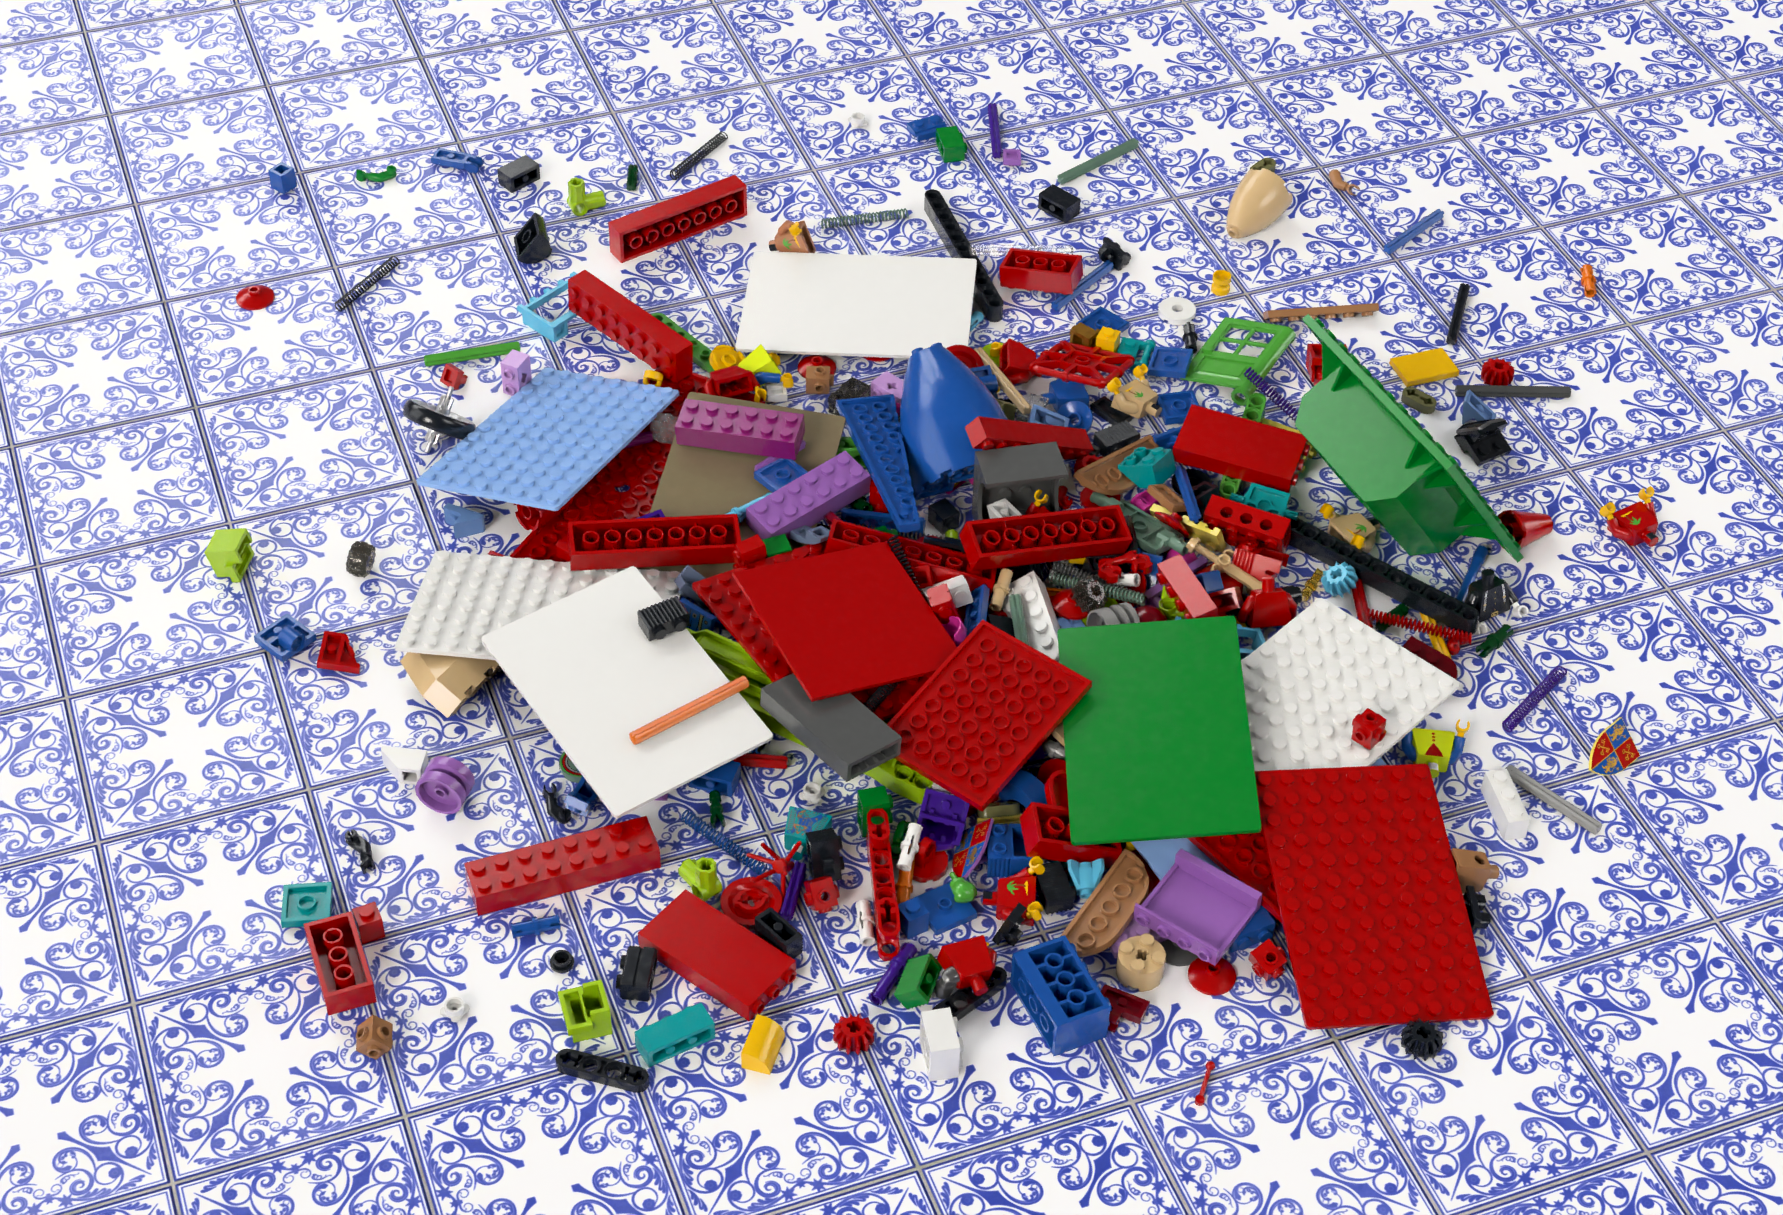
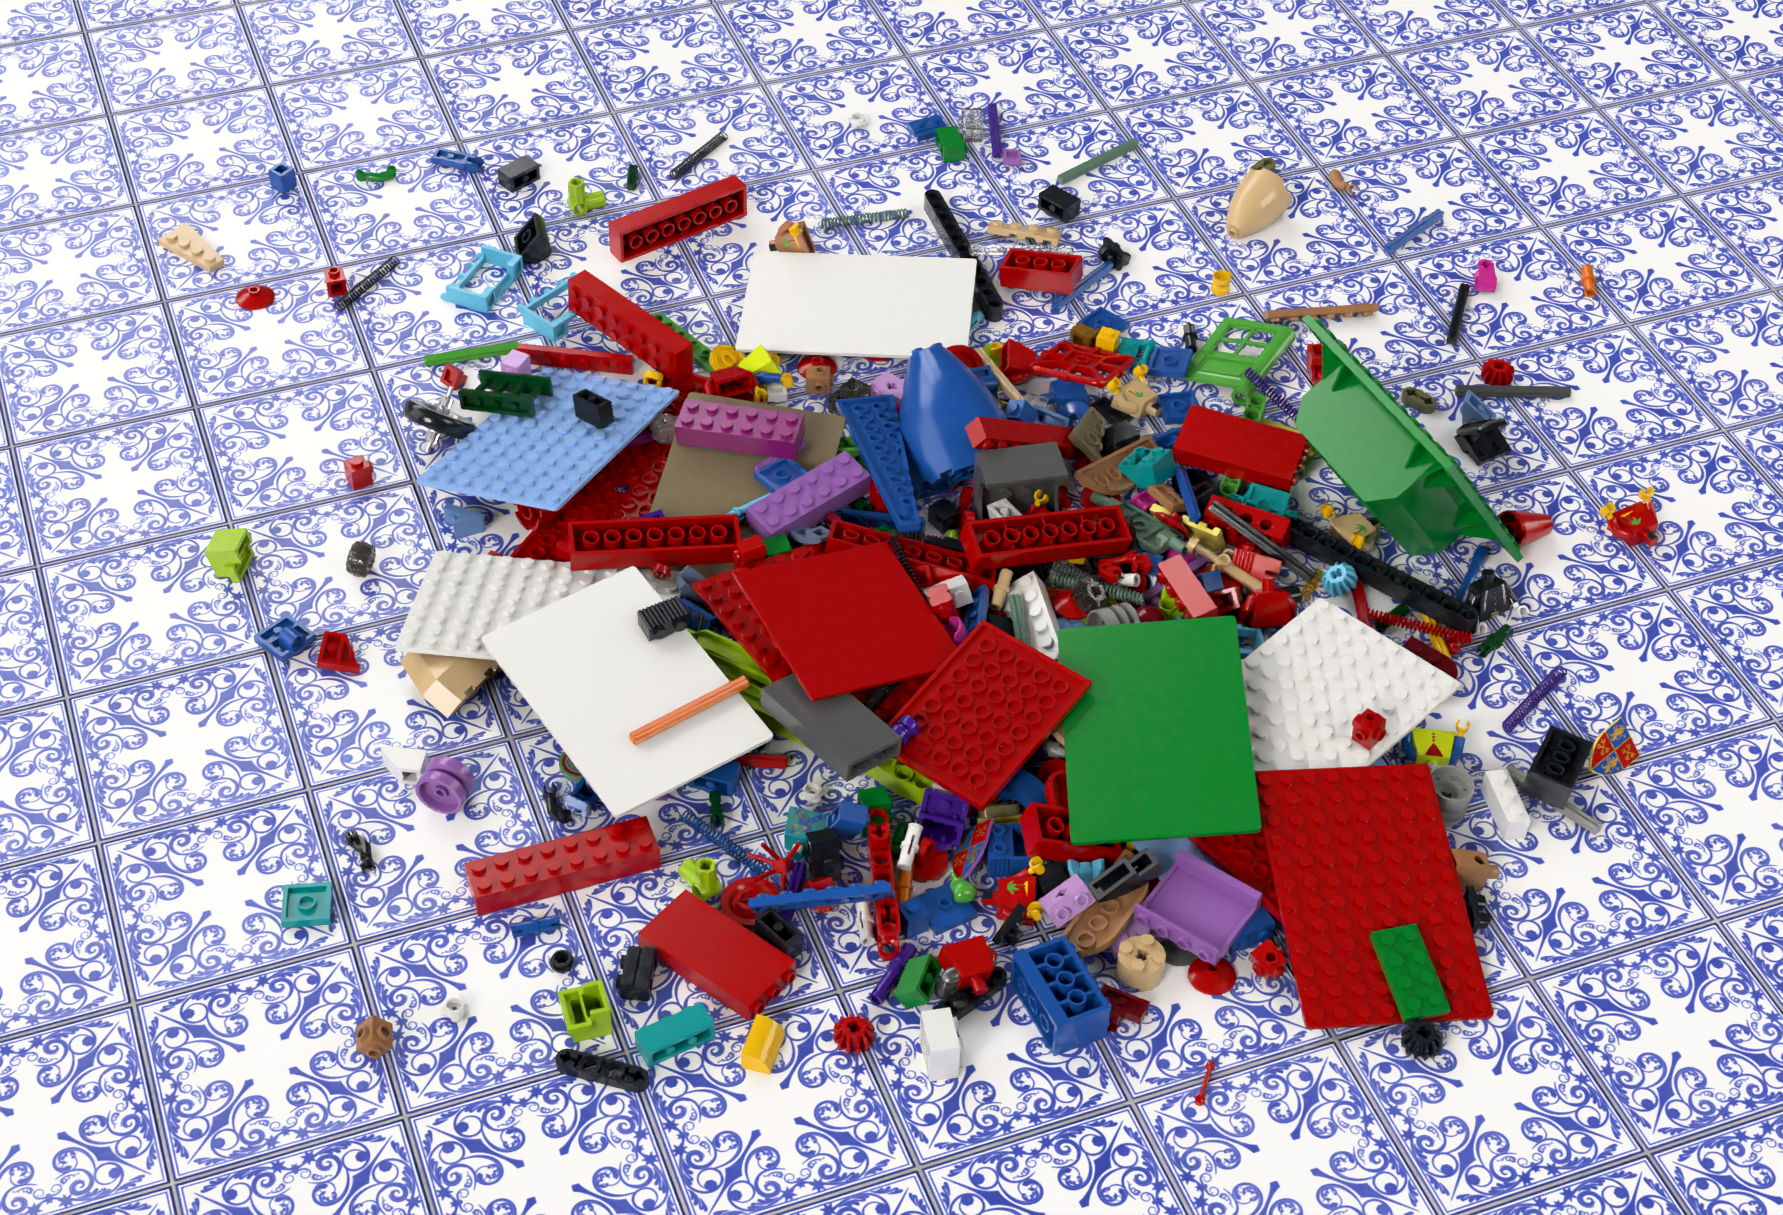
(192, 247): none -> tan wing
(335, 281): none -> red brick
(340, 963): red brick -> none
(358, 472): none -> red brick
(368, 922): red brick -> none
(488, 298): none -> medium azure hinge
(505, 403): none -> dark green fence
(578, 359): none -> red plate
(593, 408): none -> black brick
(661, 571): none -> red plate
(831, 896): none -> blue plate
(848, 819): none -> blue brick
(906, 728): none -> dark purple wheel
(964, 502): none -> red helmet
(971, 124): none -> clear brick
(1020, 411): none -> blue brick
(1025, 232): none -> tan wing
(1067, 900): none -> lavender brick
(1088, 434): none -> dark tan wing
(1125, 876): none -> black slope
(1170, 305): white tile -> none
(1261, 541): none -> black axle
(1409, 973): none -> green plate
(1424, 367): yellow tile -> none
(1453, 791): none -> light grey wheel
(1485, 277): none -> dark pink piece
(1556, 767): none -> black brick

